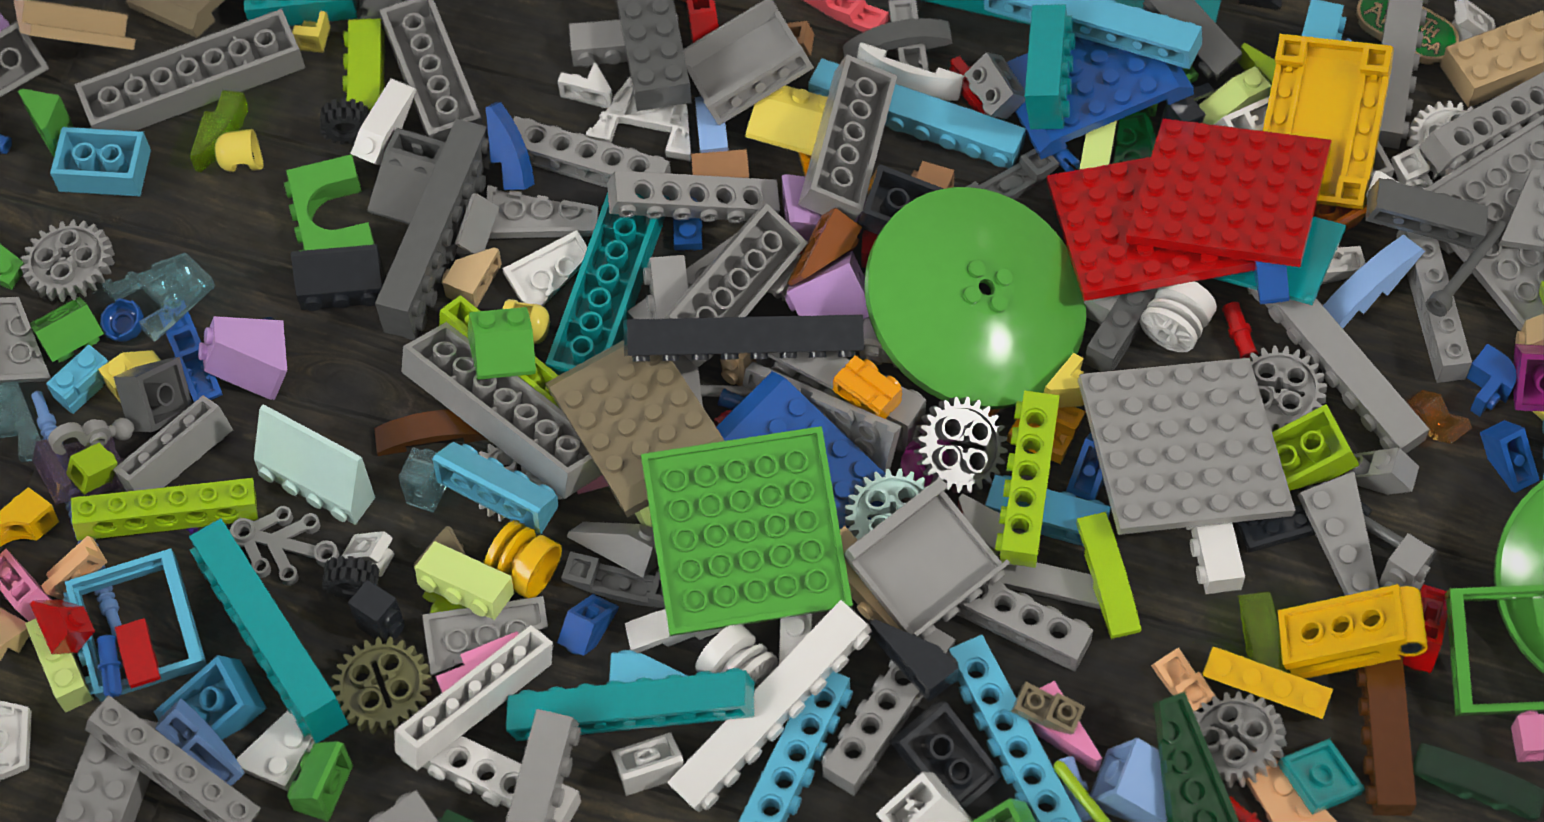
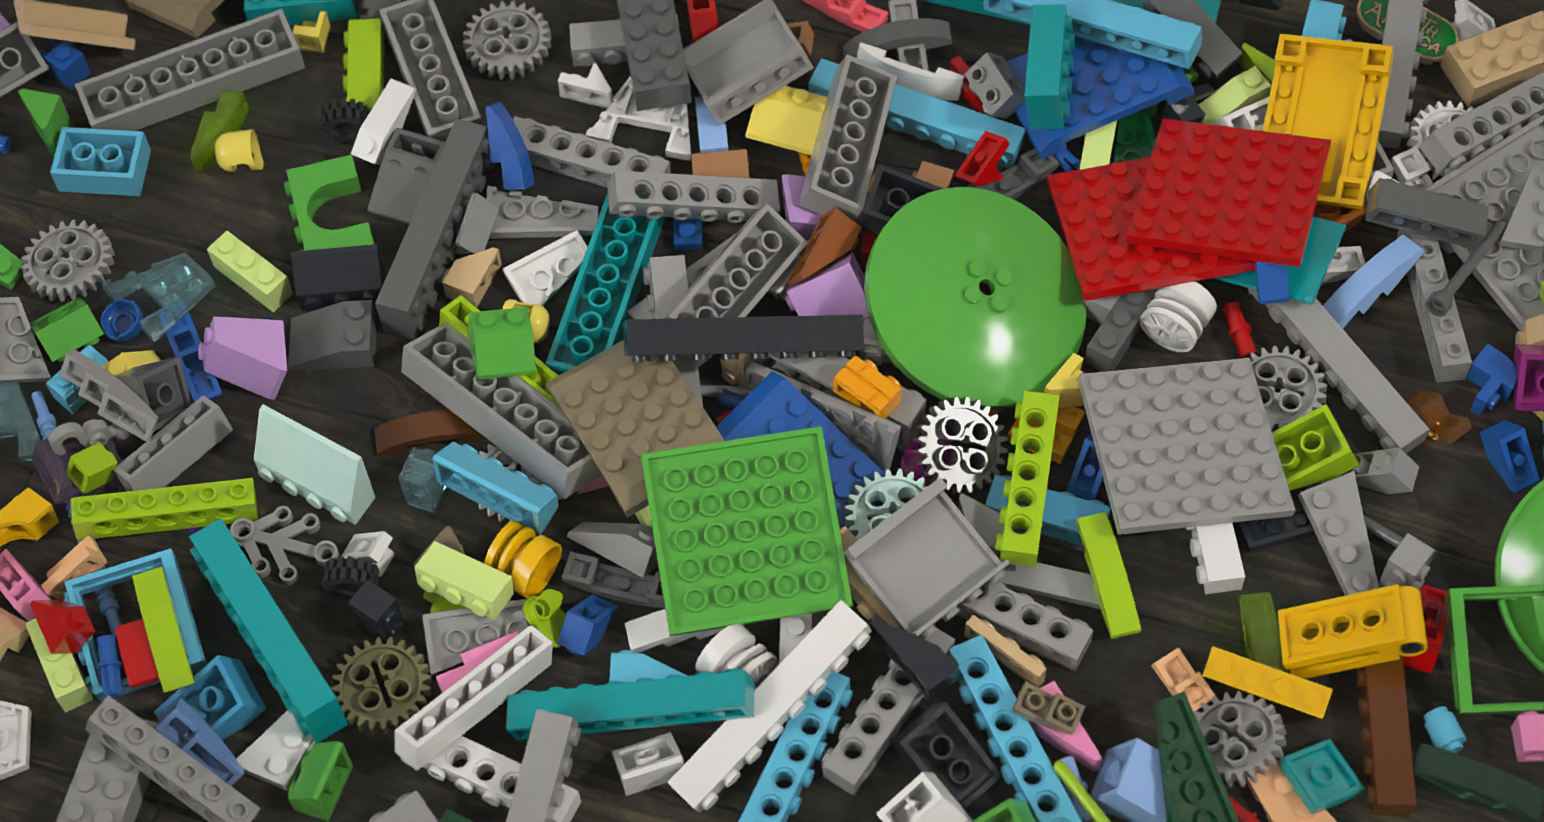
(66, 63): none -> blue brick
(112, 396): none -> light grey slope
(163, 629): none -> lime slope
(250, 271): none -> yellowish green brick
(334, 337): none -> dark grey slope
(500, 33): none -> light grey gear
(545, 614): none -> lime plate
(981, 162): none -> red slope
(1007, 651): none -> tan plate
(1444, 730): none -> medium azure brick

